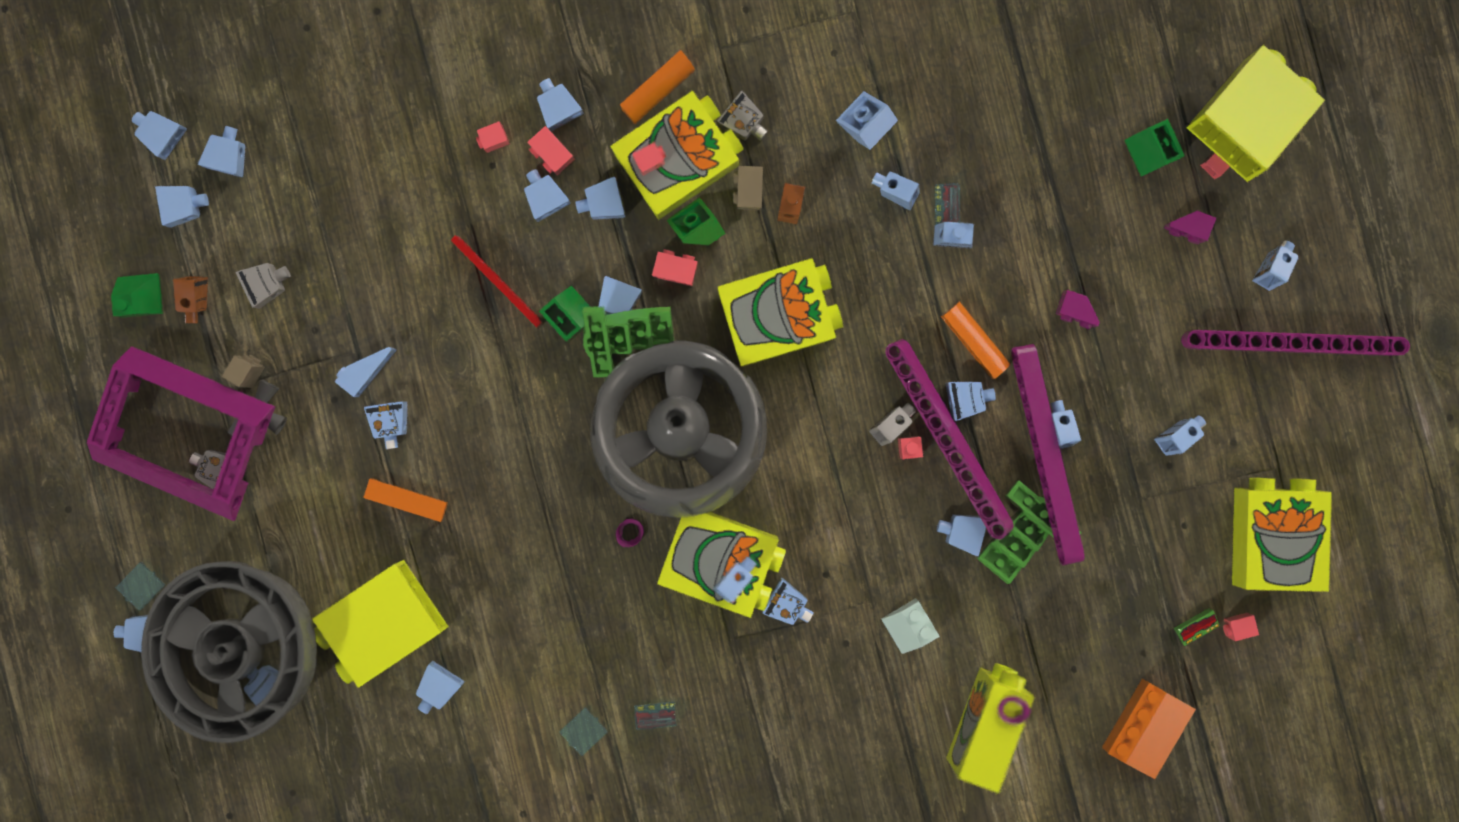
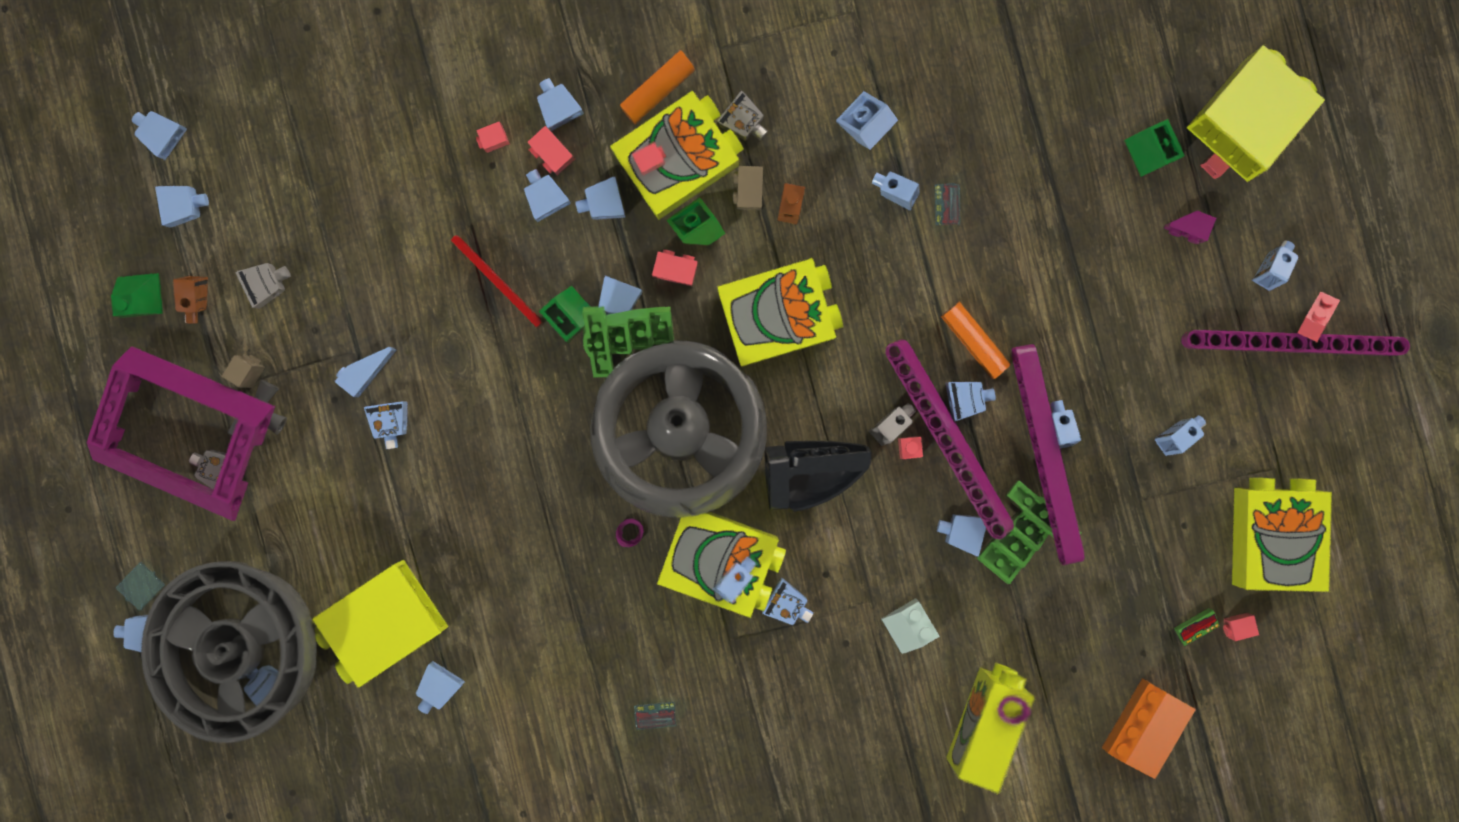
(224, 153): light blue torso -> none
(405, 500): orange tile -> none
(583, 731): clear light blue piece -> none
(812, 472): none -> black panel
(954, 234): light blue torso -> none
(1077, 308): magenta slope -> none
(1318, 316): none -> coral brick

